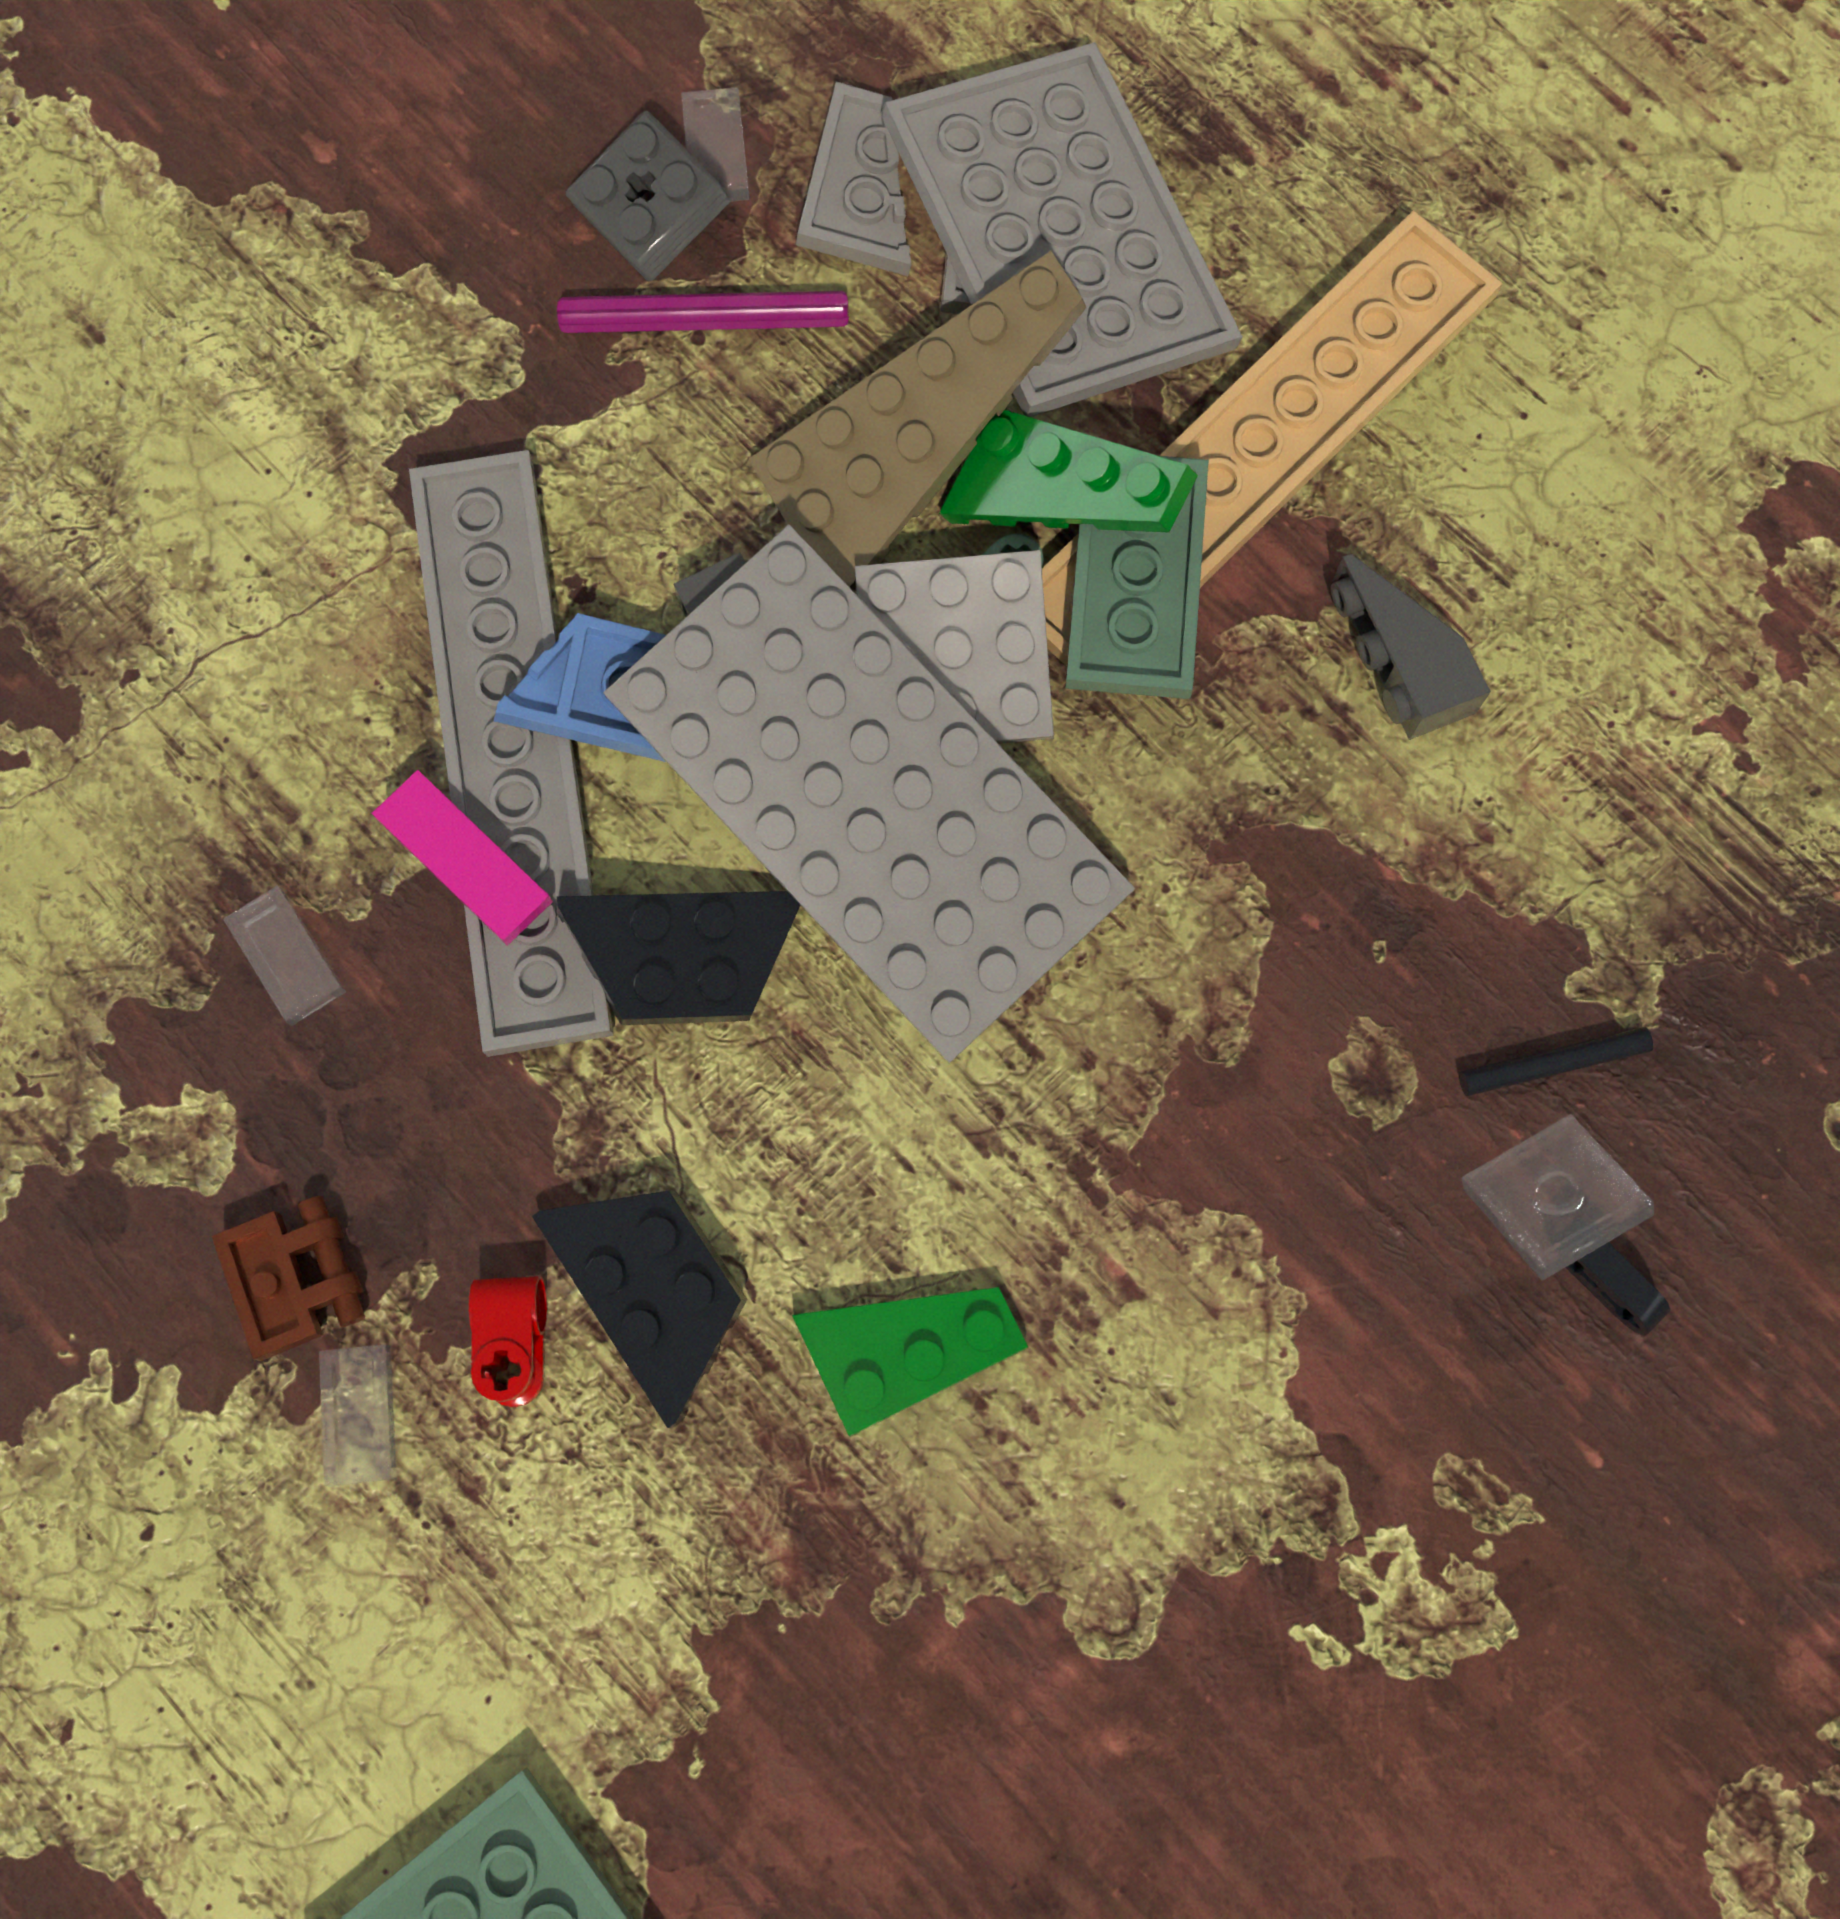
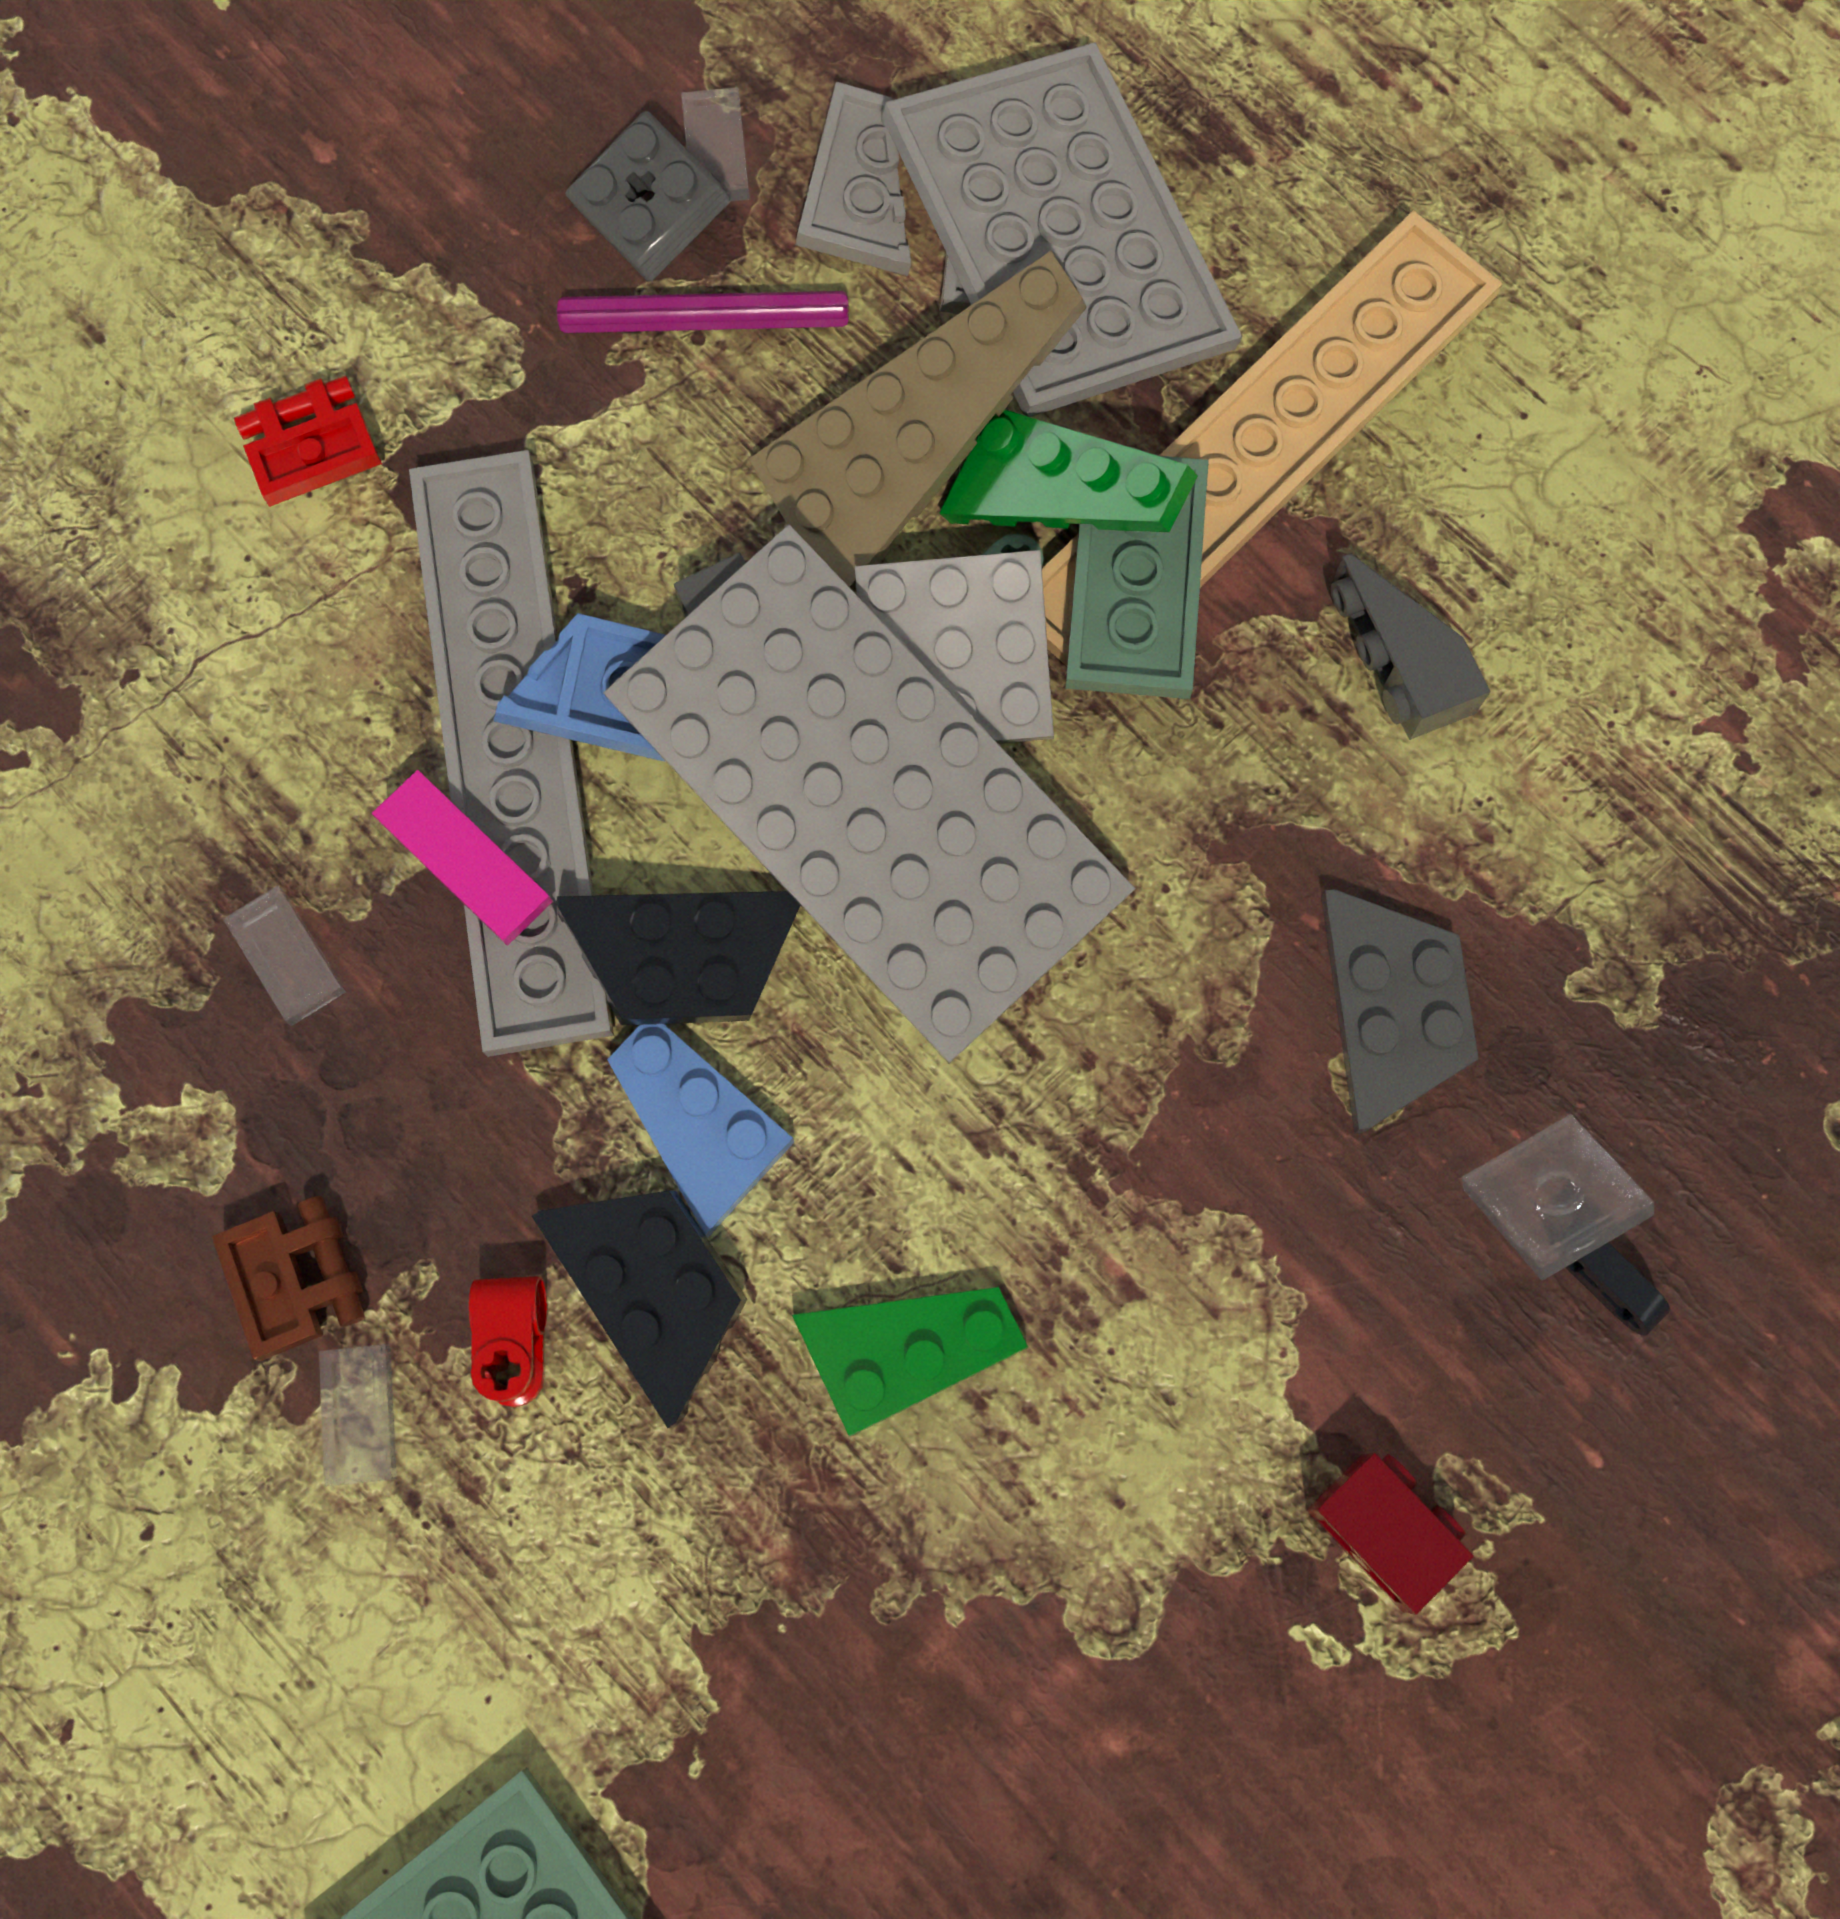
(312, 452): none -> red plate
(698, 1121): none -> medium blue wing
(1391, 1531): none -> dark red brick
(1396, 1004): none -> dark grey wing
(1556, 1061): black bar -> none

